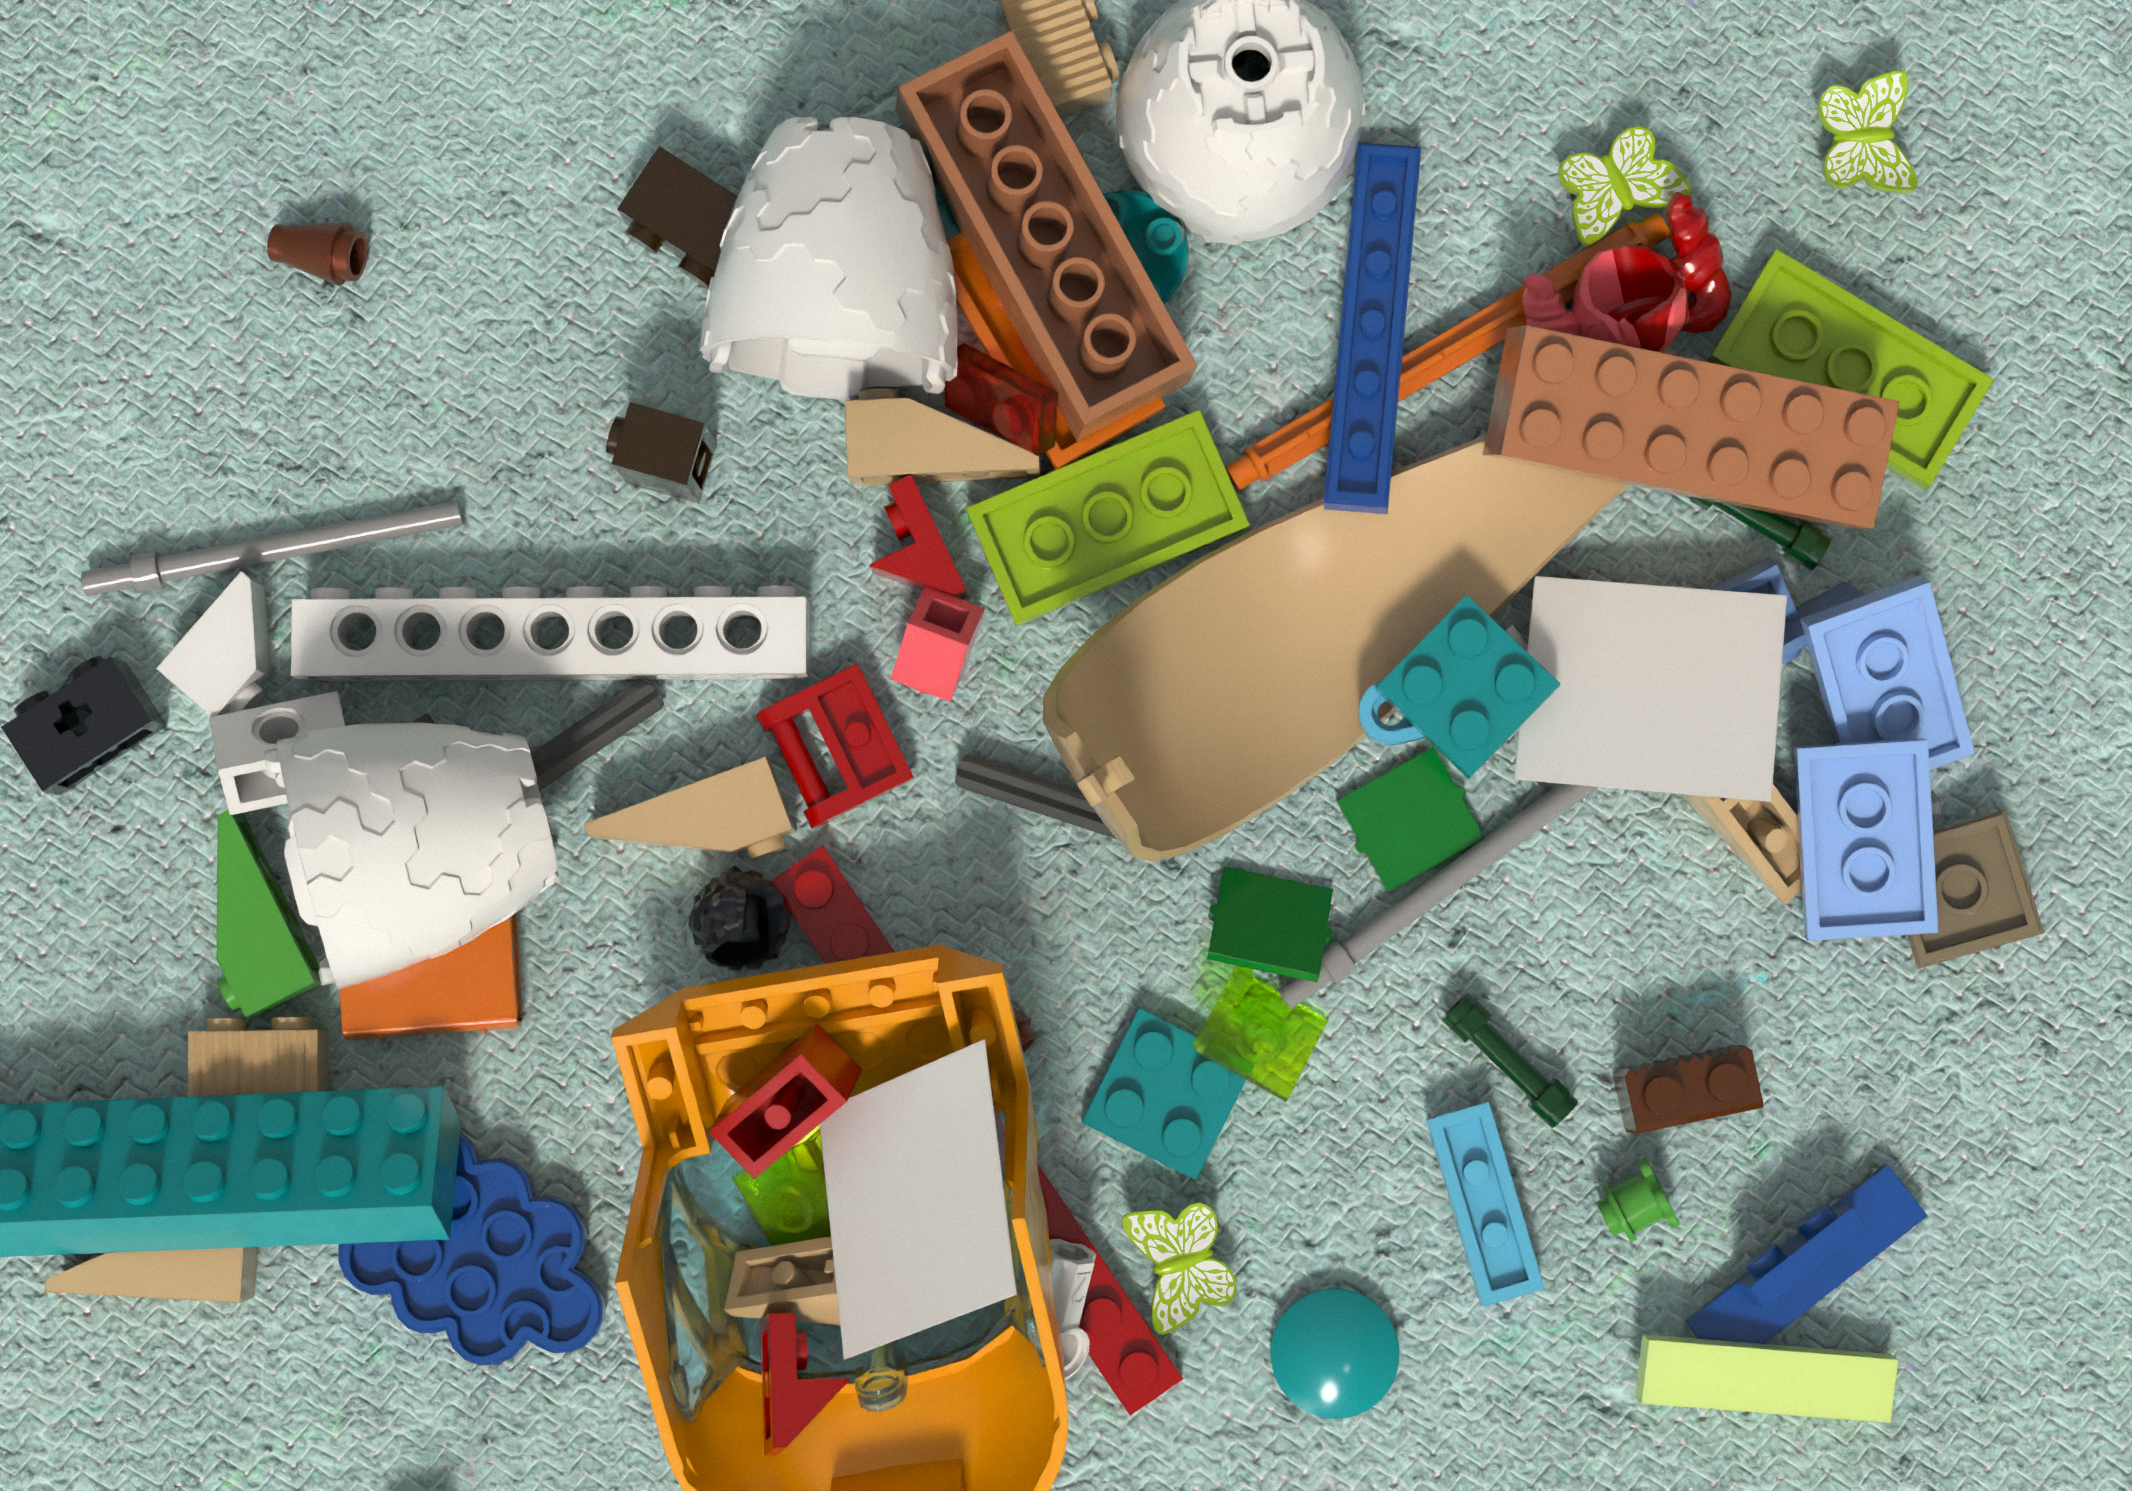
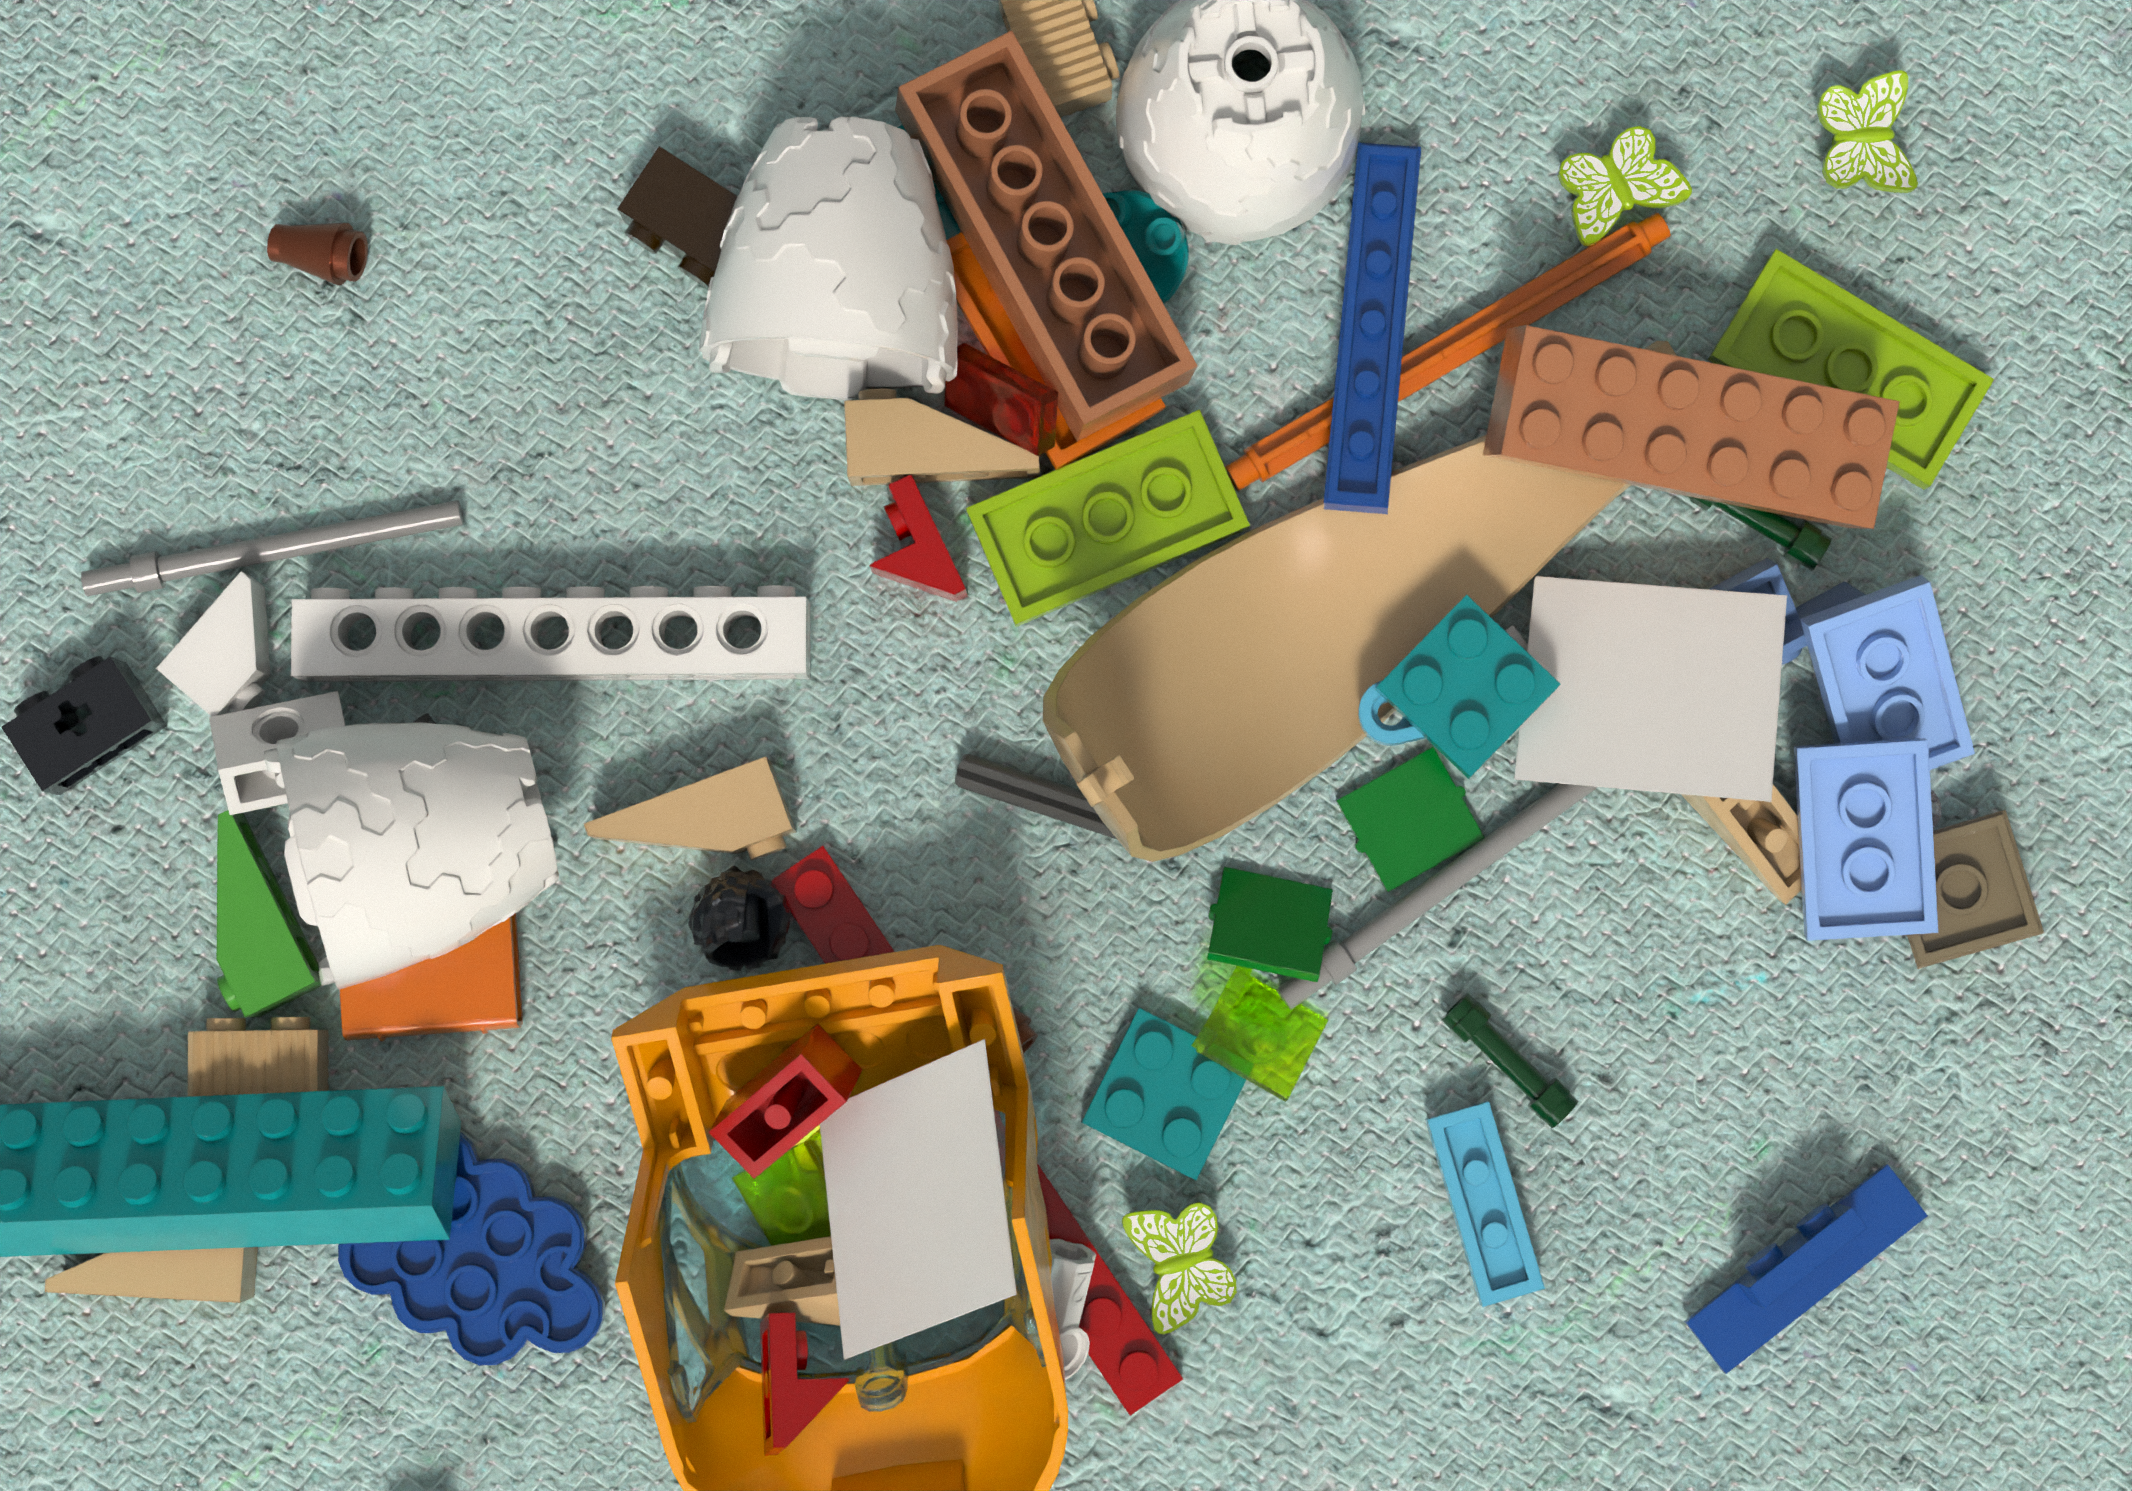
(595, 731): dark grey axle -> none
(661, 451): dark brown brick -> none
(854, 735): red plate -> none
(937, 643): coral brick -> none
(1334, 1353): teal dish -> none
(1636, 1203): bright green brick -> none
(1638, 294): red hair -> none
(1688, 1089): reddish brown brick -> none
(1766, 1378): yellowish green tile -> none

